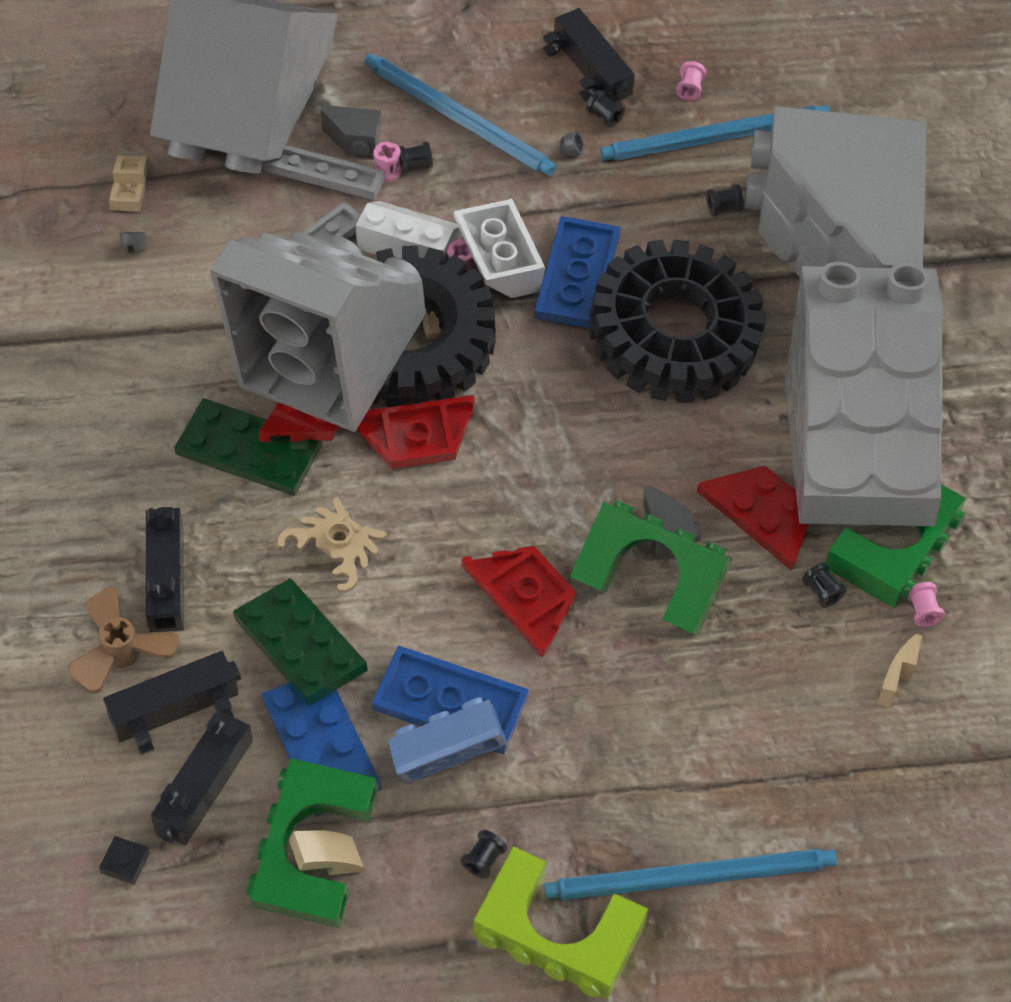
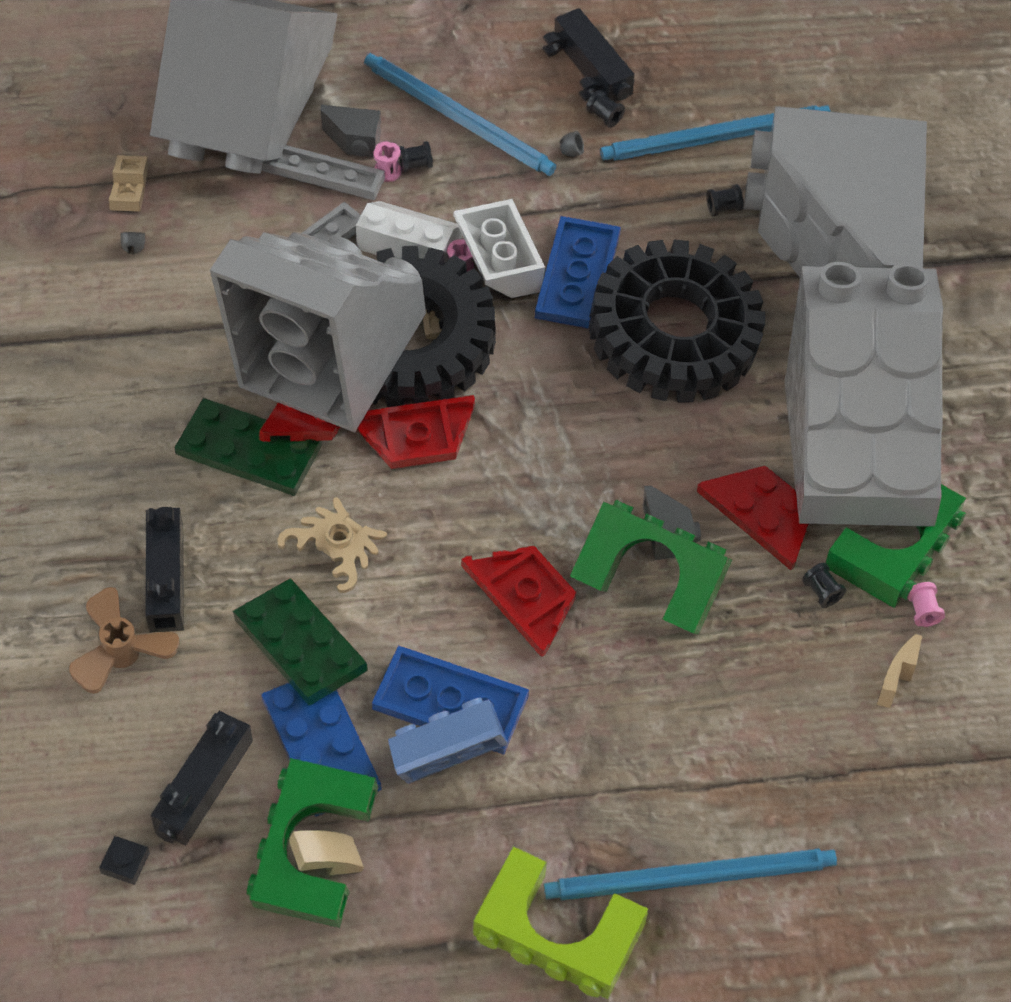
(172, 697): black brick -> none
(483, 854): black bush -> none
(691, 76): bright pink bush -> none

